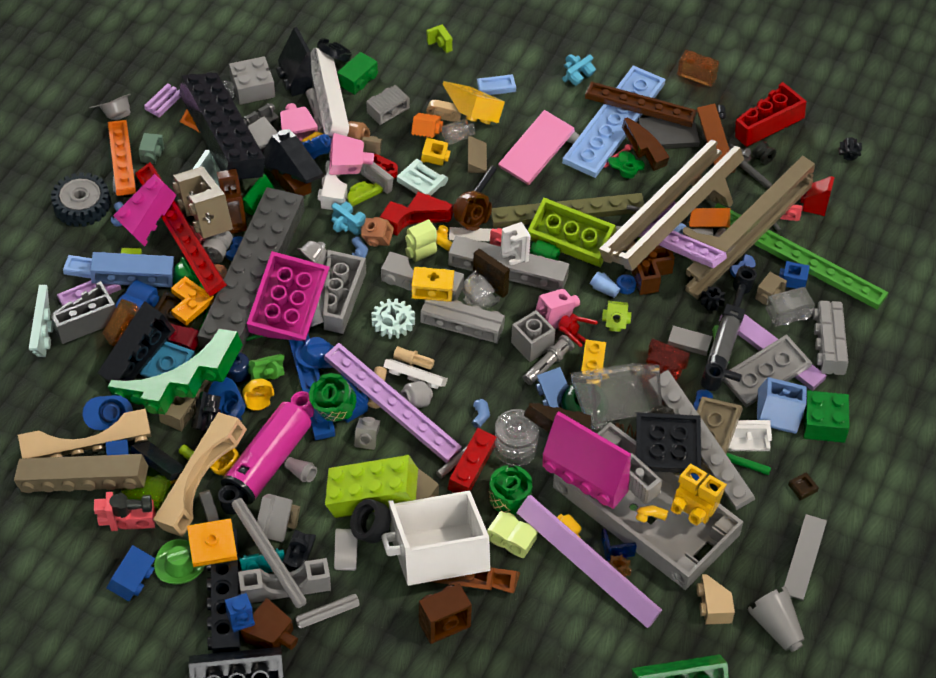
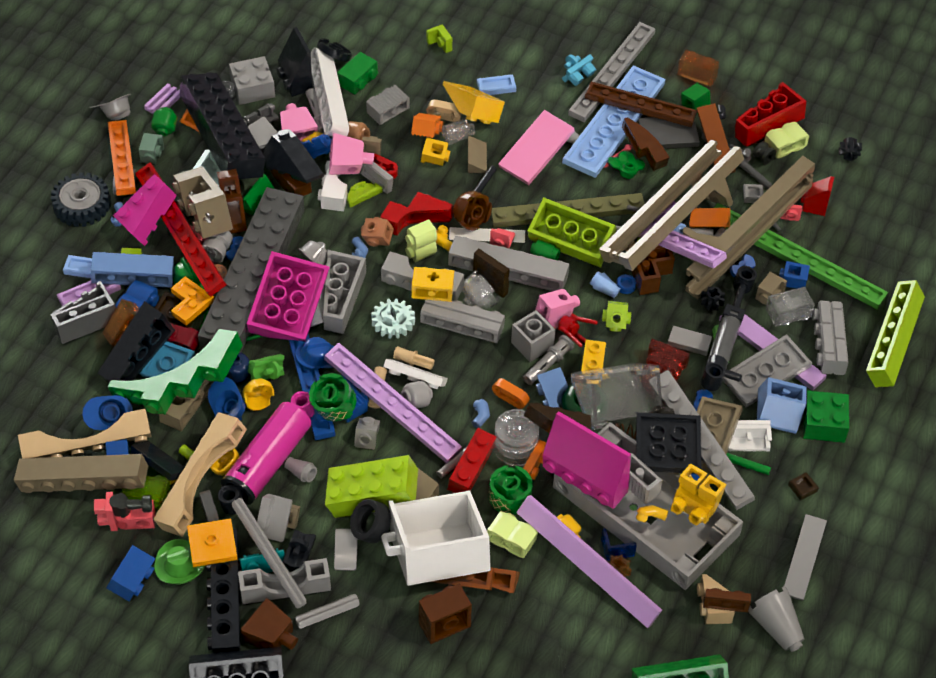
(41, 325): light aqua wing -> none
(164, 121): none -> green head
(206, 411): black hips -> none
(239, 612): blue brick -> none
(345, 220): medium azure hips -> none
(418, 182): light aqua plate -> none
(510, 393): none -> orange beam
(515, 242): white hinge -> none
(535, 459): none -> orange plate
(614, 68): none -> light grey plate
(696, 97): none -> green brick
(727, 600): none -> reddish brown plate
(752, 192): none -> light grey tile
(787, 139): none -> yellowish green brick
(895, 334): none -> lime brick

